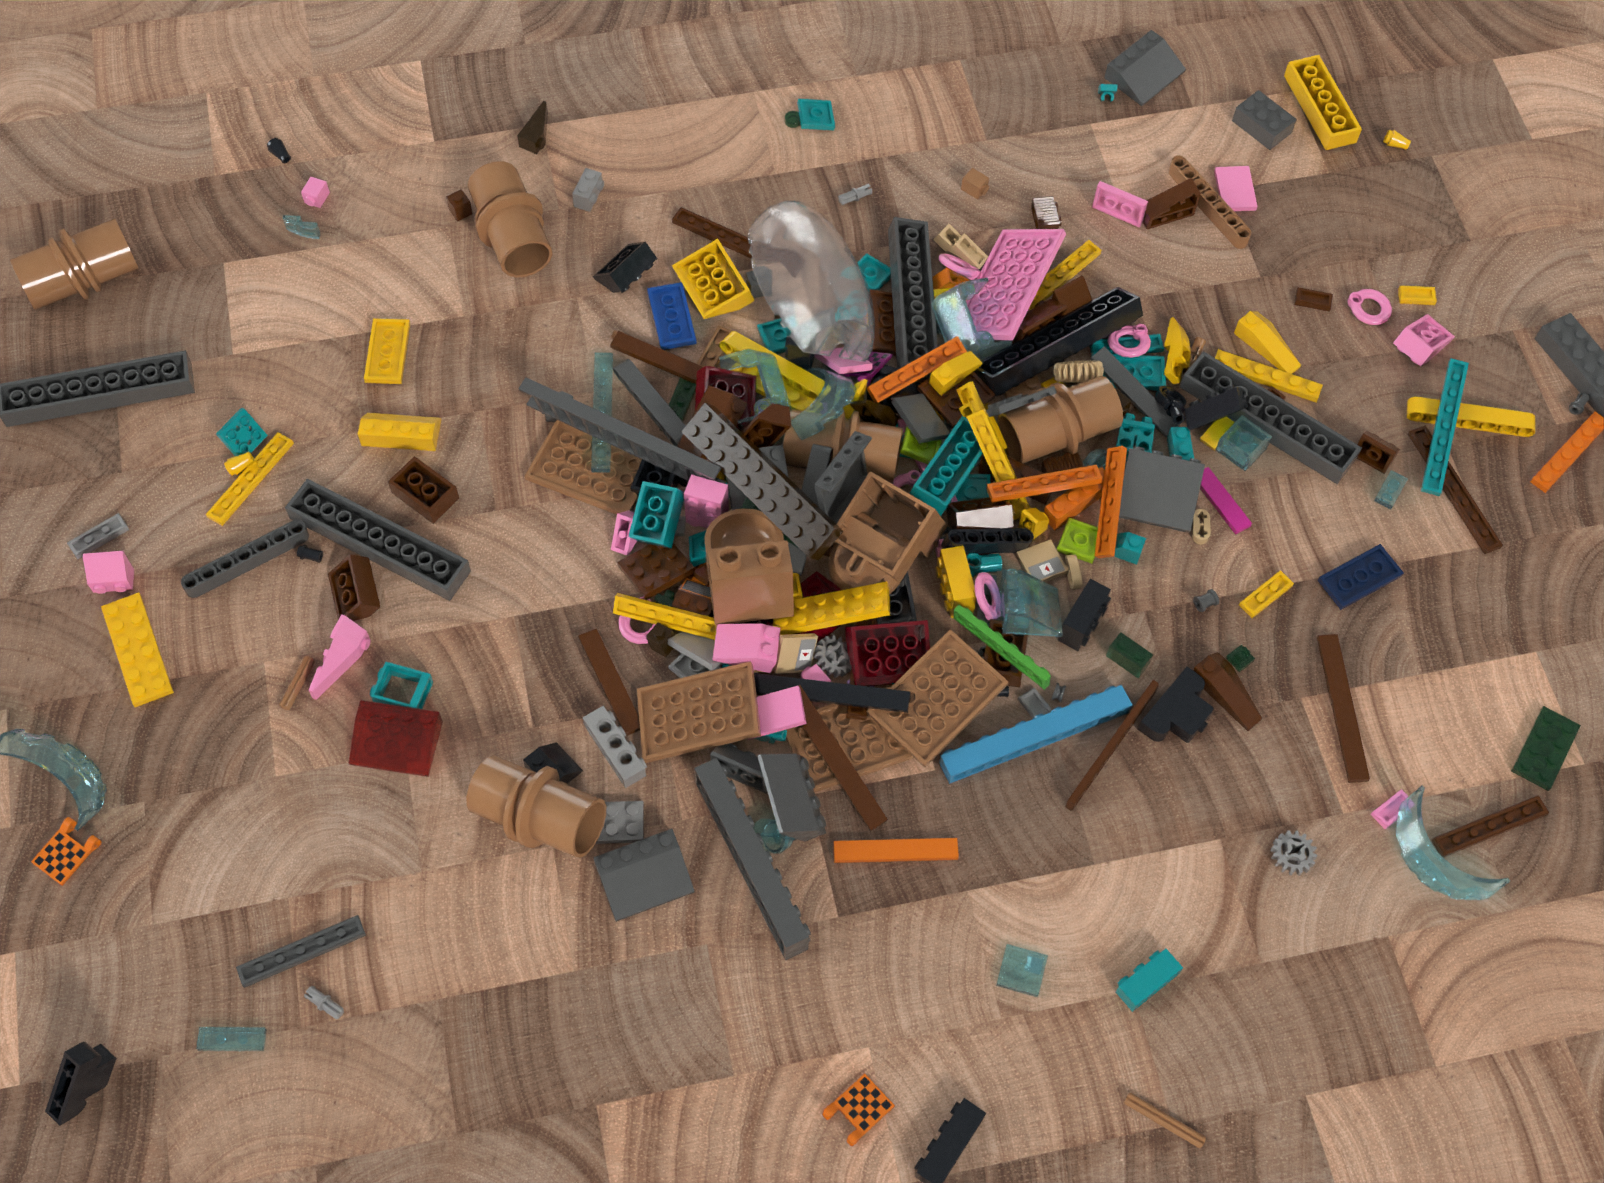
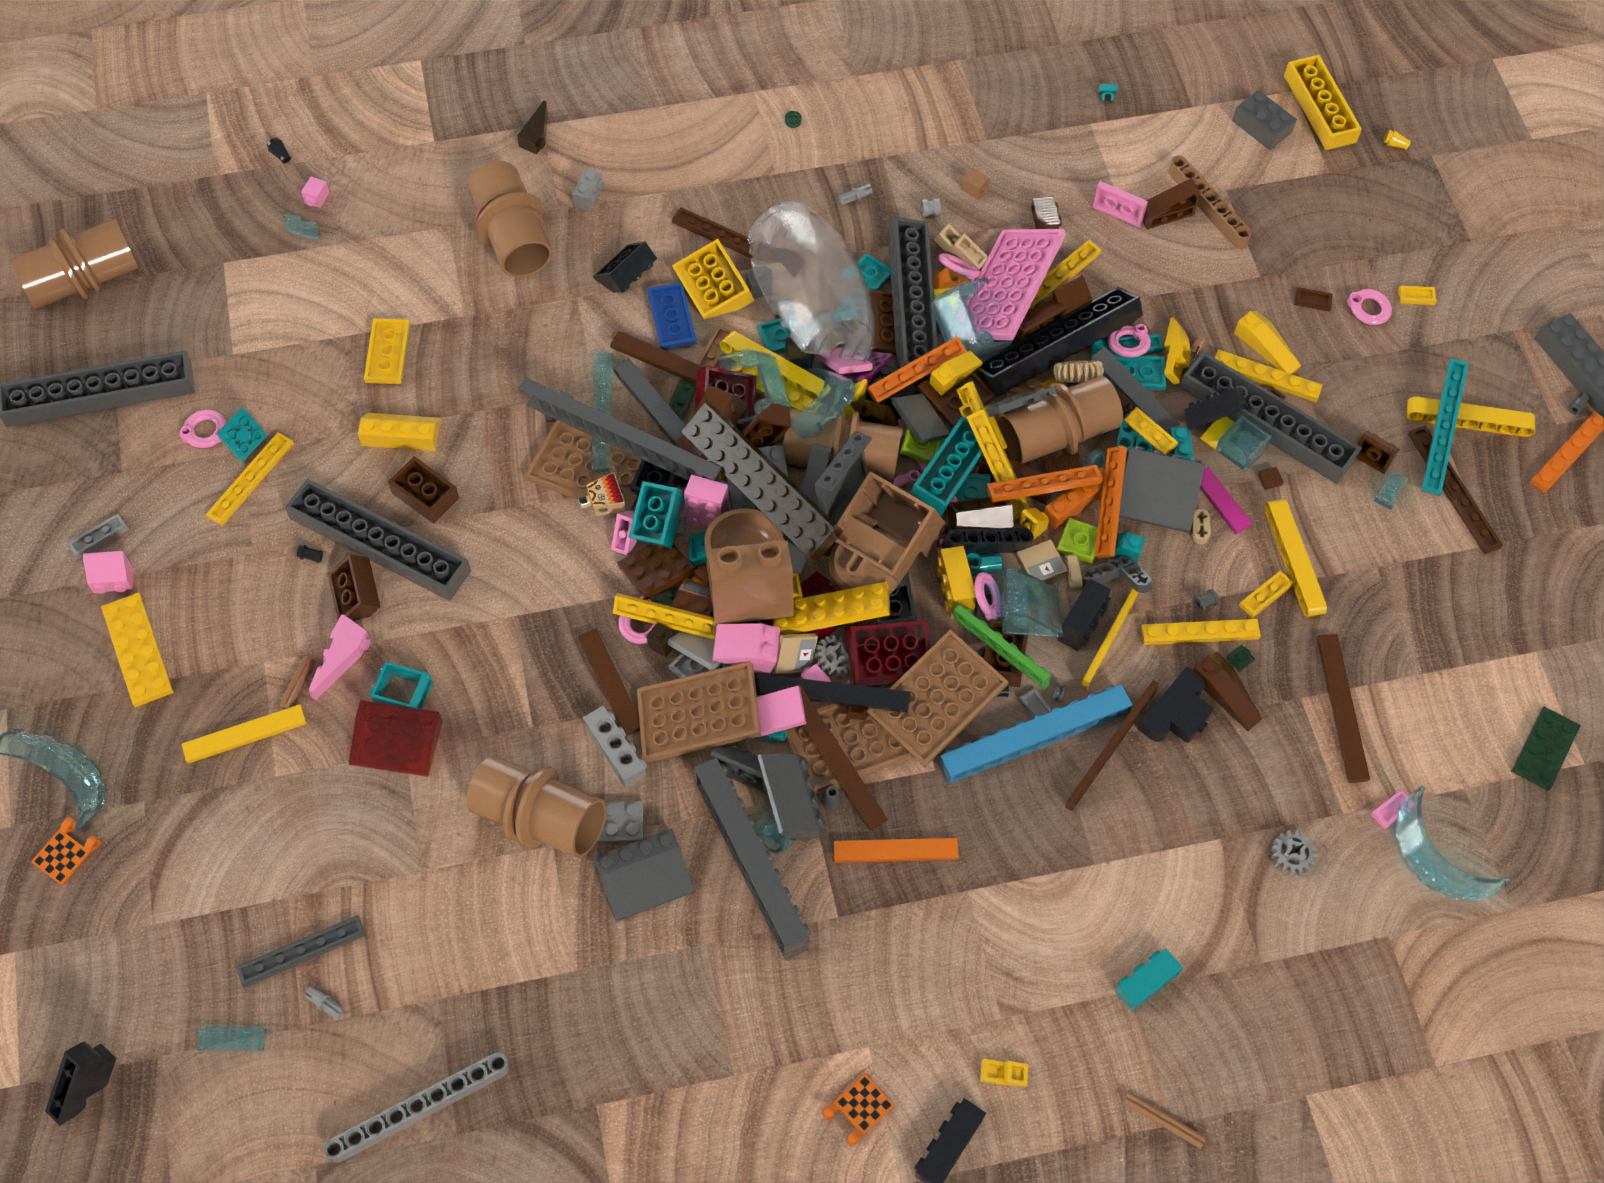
(193, 420): none -> bright pink piece
(238, 463): yellow cone -> none
(238, 565): dark grey beam -> none
(244, 734): none -> yellow tile
(406, 1108): none -> light grey beam
(459, 205): reddish brown brick -> none
(555, 757): black slope -> none
(604, 496): none -> torso
(816, 114): teal tile -> none
(831, 799): none -> dark grey cone
(930, 207): none -> light grey wheel
(1004, 1073): none -> yellow slope
(1022, 970): clear light blue tile -> none
(1109, 639): none -> yellow tile
(1118, 567): none -> dark grey beam
(1129, 655): clear green piece -> none
(1145, 68): dark grey slope -> none
(1150, 431): none -> yellow tile
(1172, 402): black pin -> none
(1200, 632): none -> yellow plate
(1236, 187): bright pink tile -> none
(1270, 478): none -> reddish brown tile
(1295, 558): none -> yellow beam
(1360, 576): dark blue plate -> none
(1423, 339): bright pink slope -> none
(1490, 826): reddish brown tile -> none

